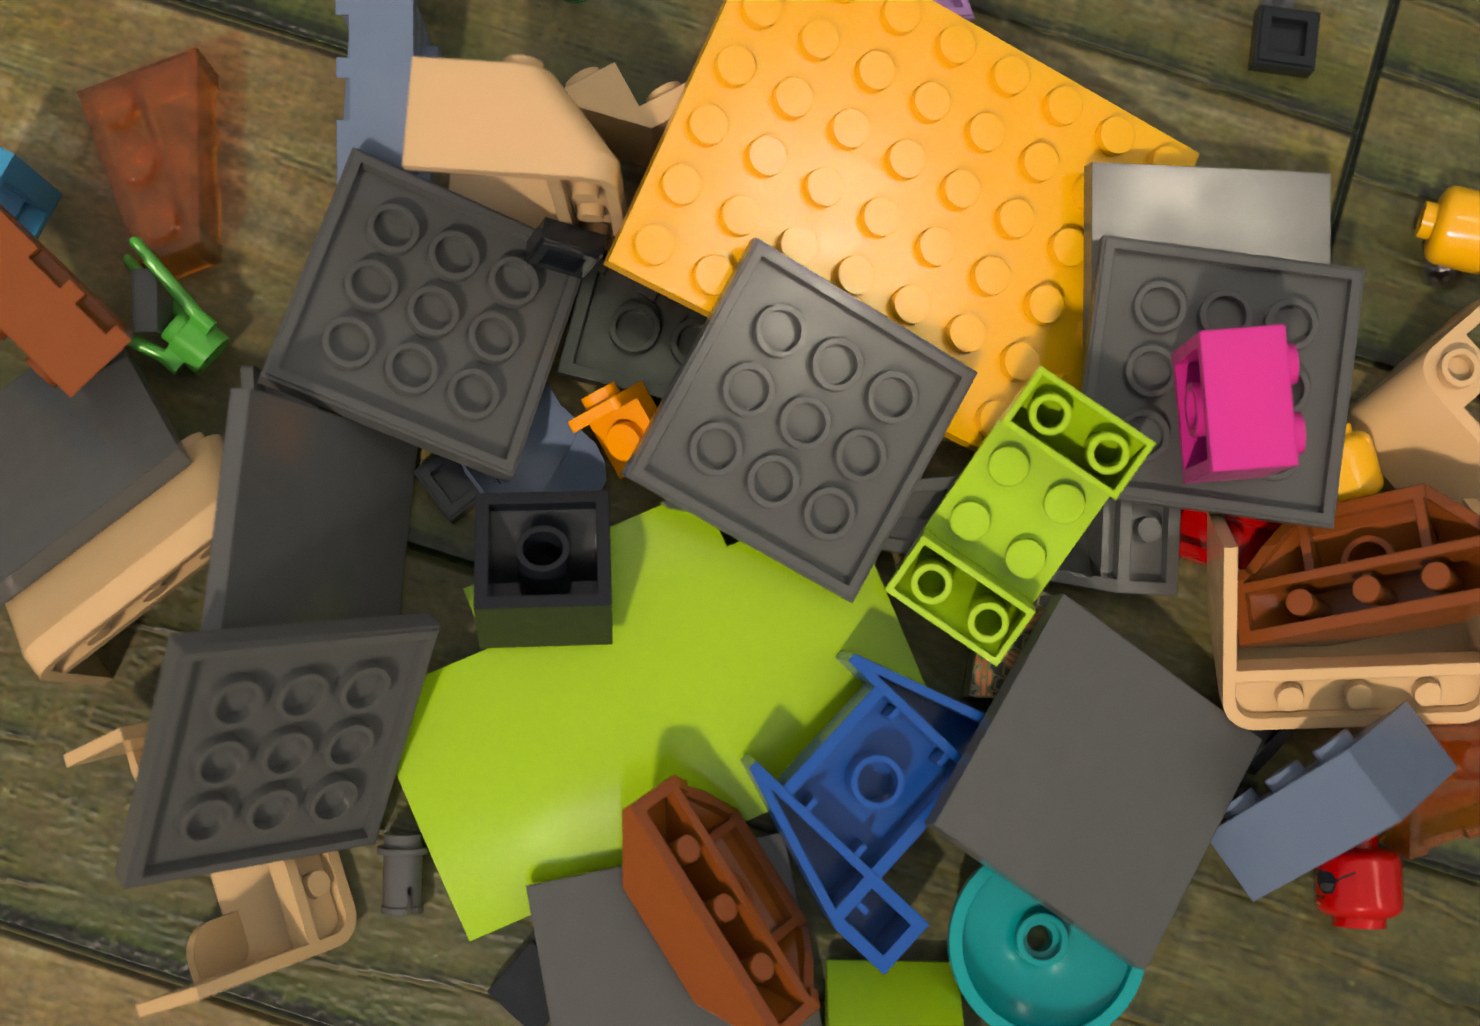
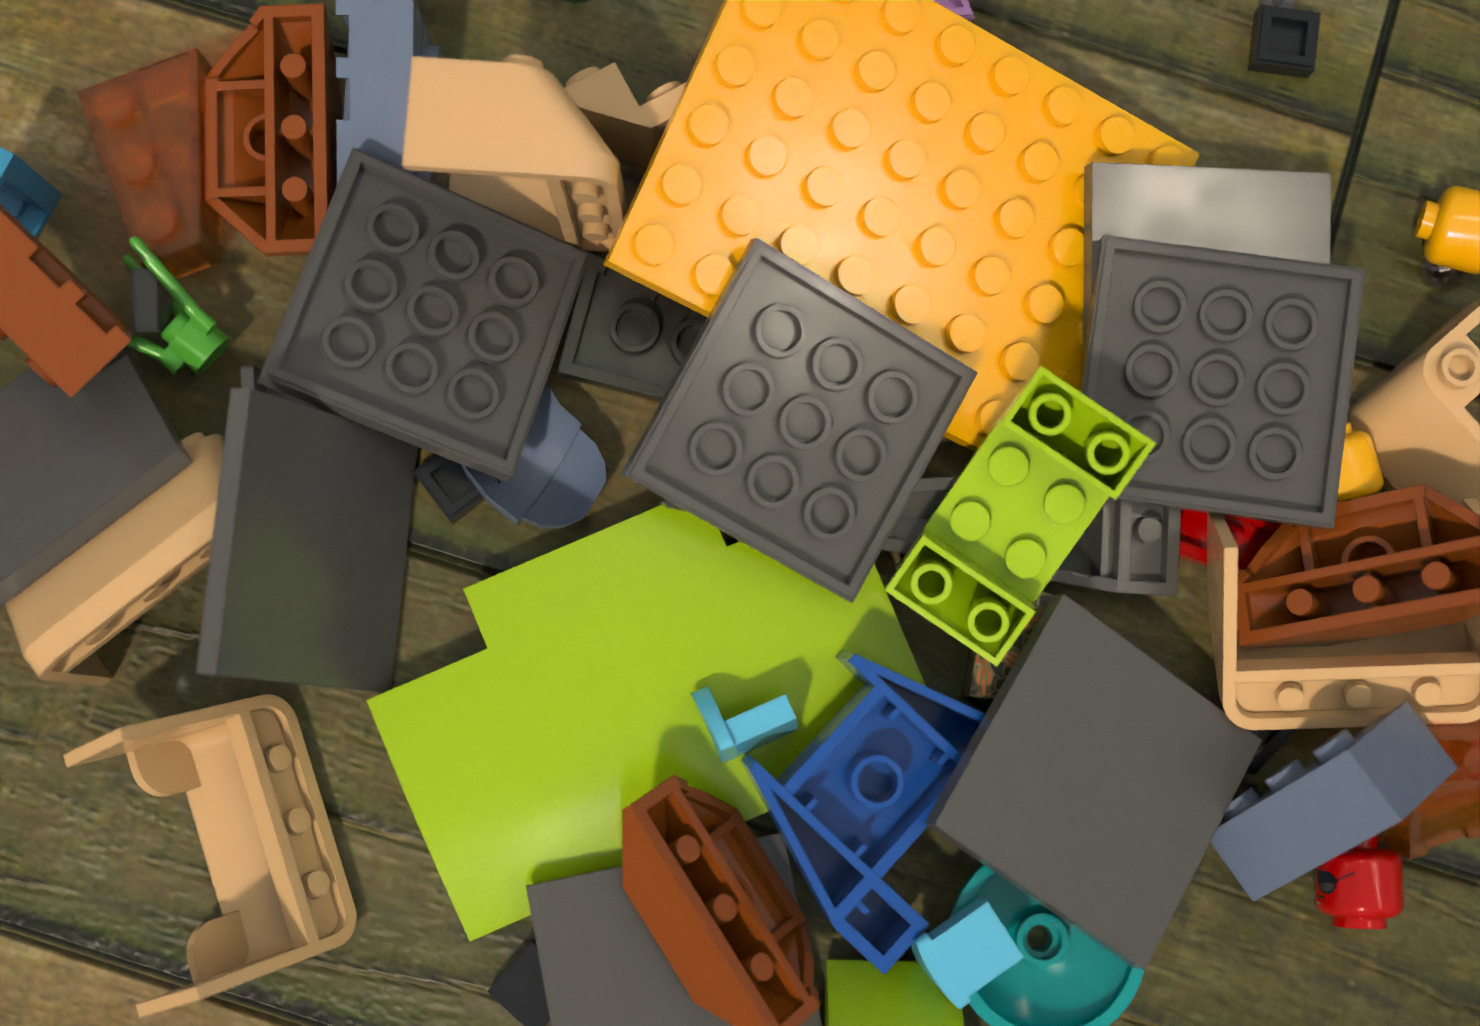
(272, 744): dark grey tile -> none
(274, 128): none -> dark orange wedge
(402, 872): dark grey pin -> none
(542, 569): black slope -> none
(564, 248): black tile -> none
(617, 420): light orange bracket -> none
(747, 729): none -> medium azure tile
(966, 951): none -> medium azure tile
(1237, 404): dark pink brick -> none

